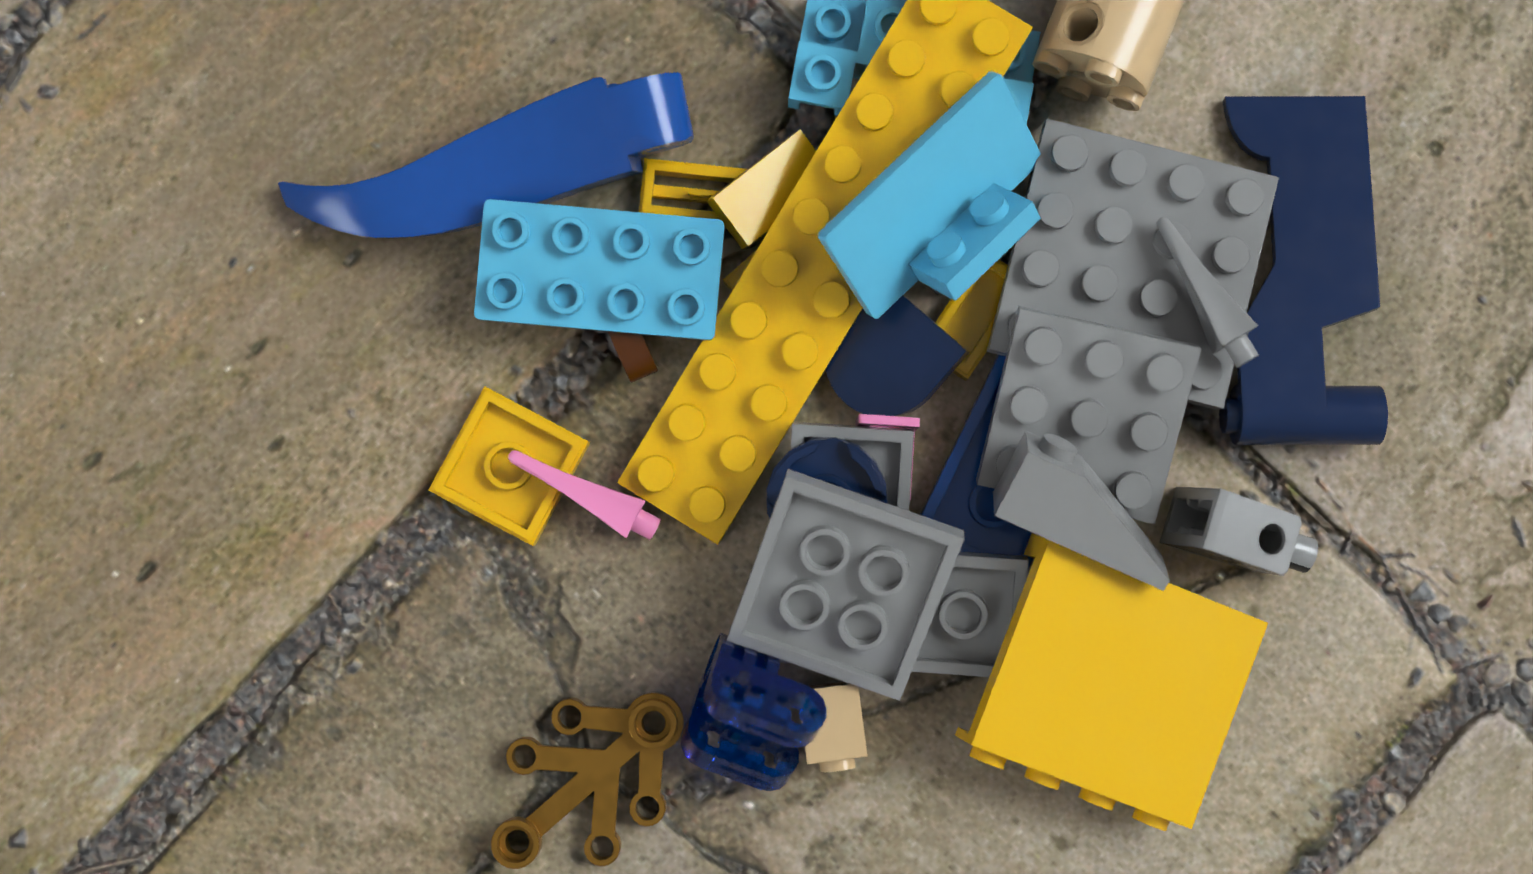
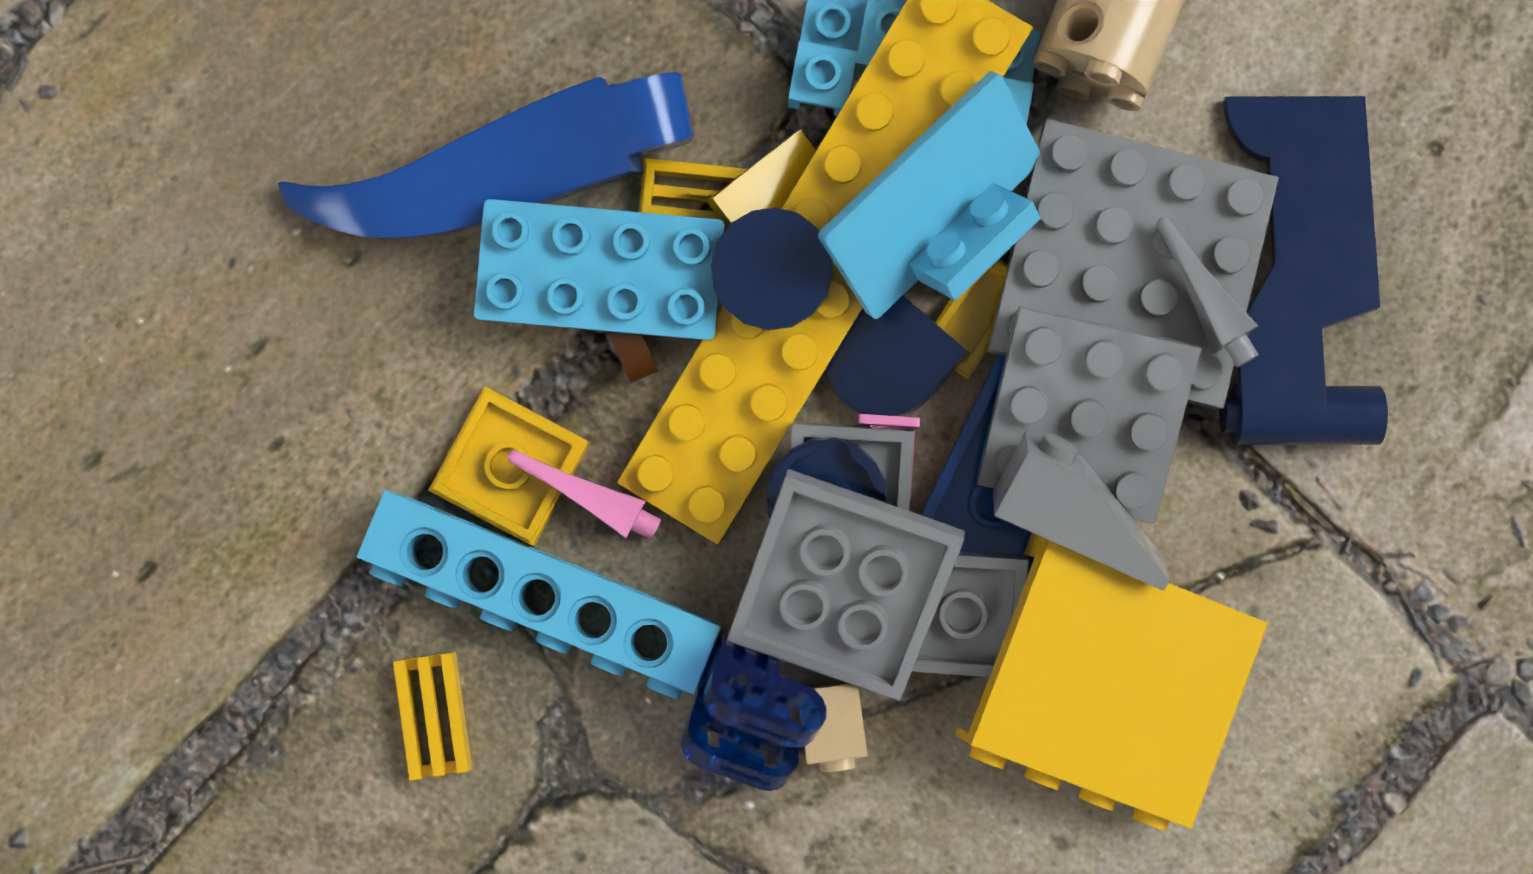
(404, 521): none -> medium azure brick
(409, 718): none -> yellow tile
(597, 772): pearl gold plant -> none
(771, 269): none -> dark blue tile
(1237, 531): light grey torso -> none

